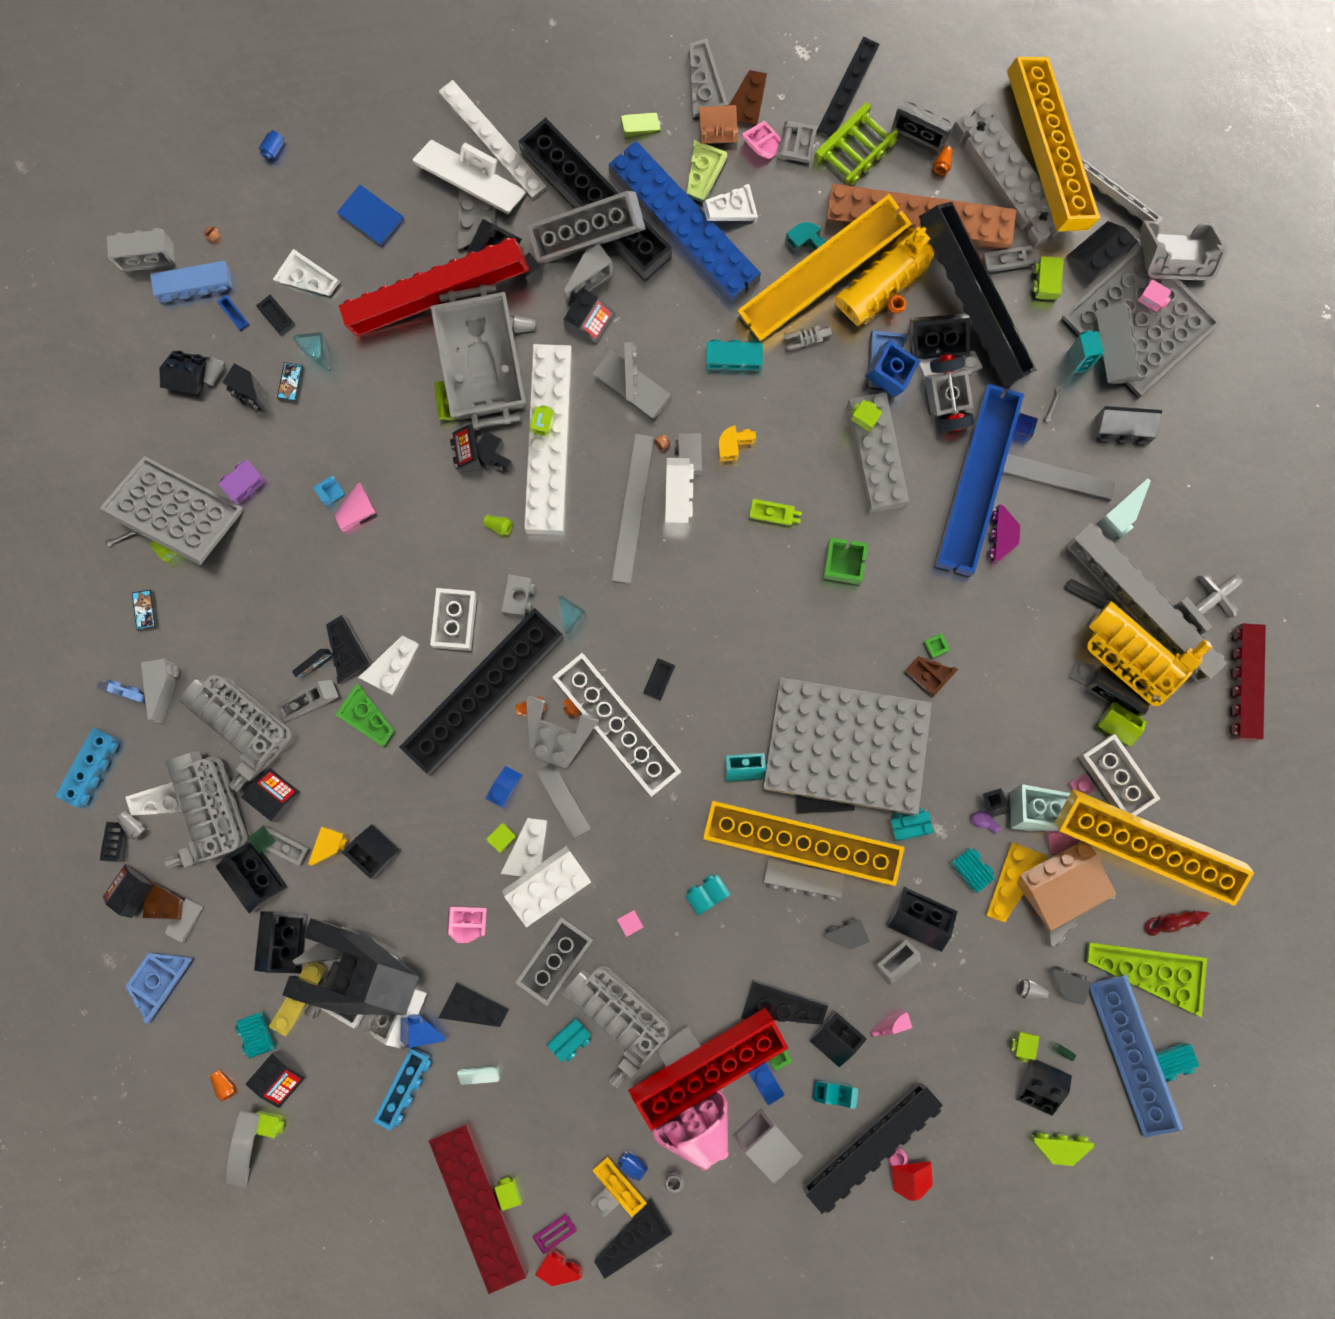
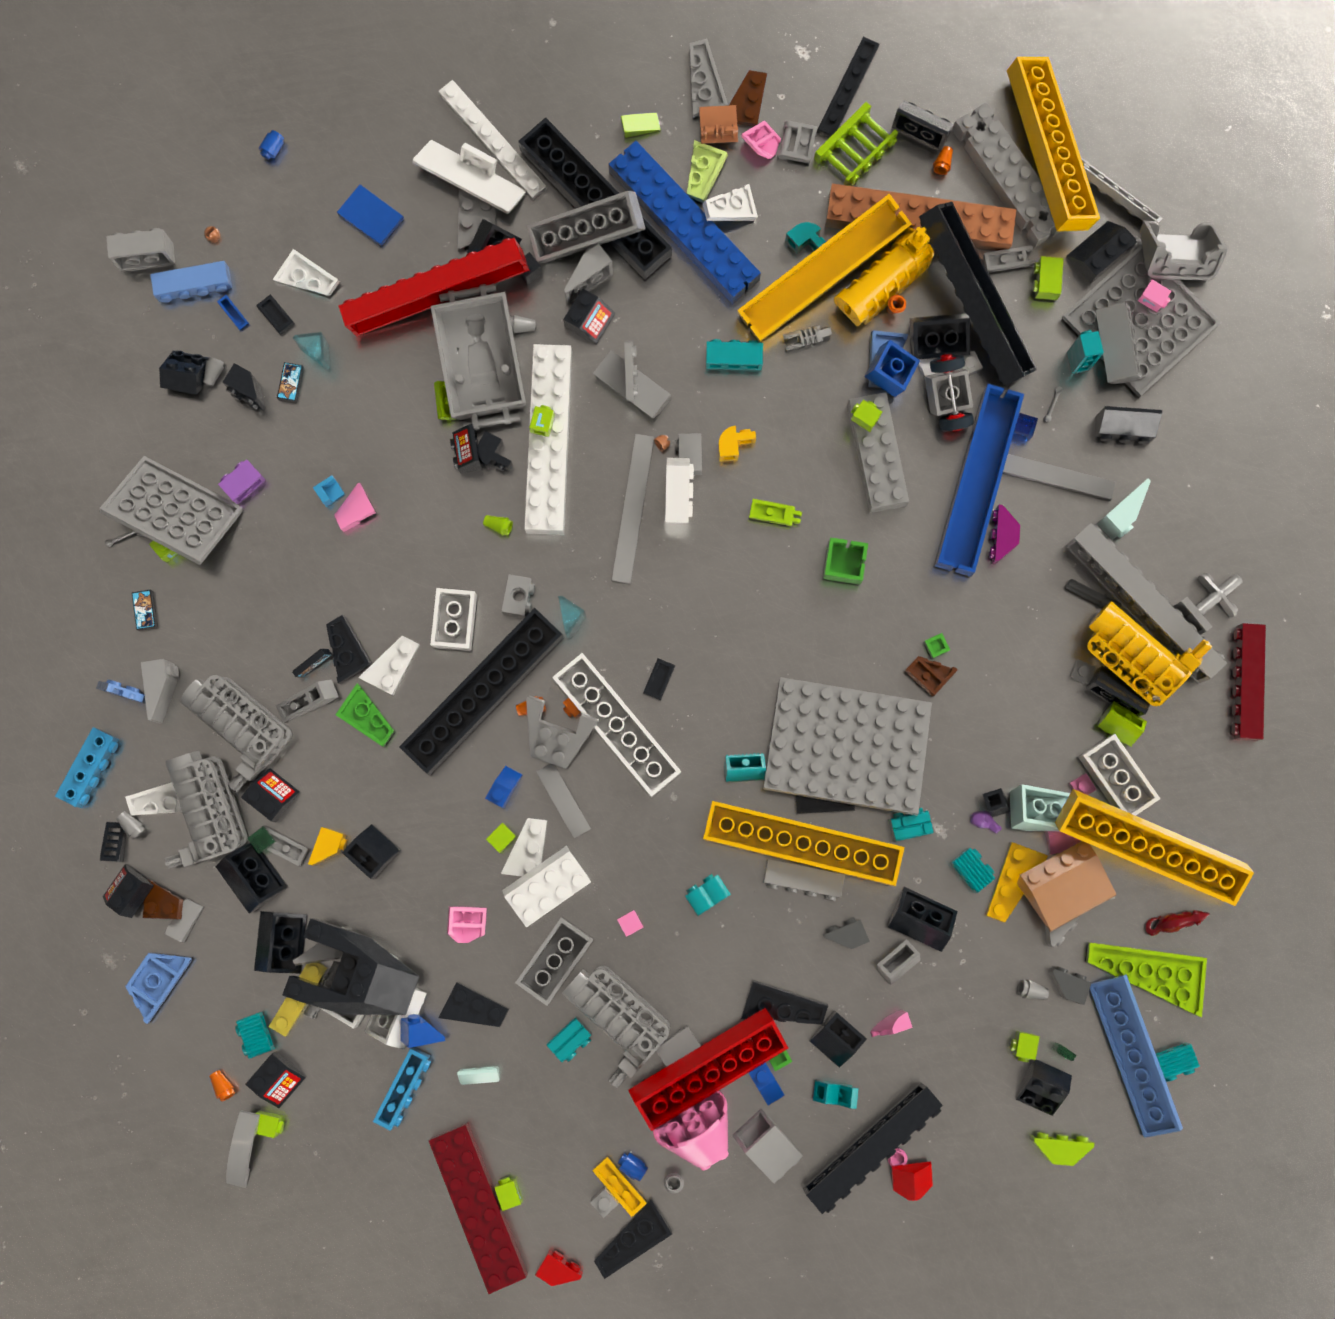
(540, 1242): magenta tile -> none

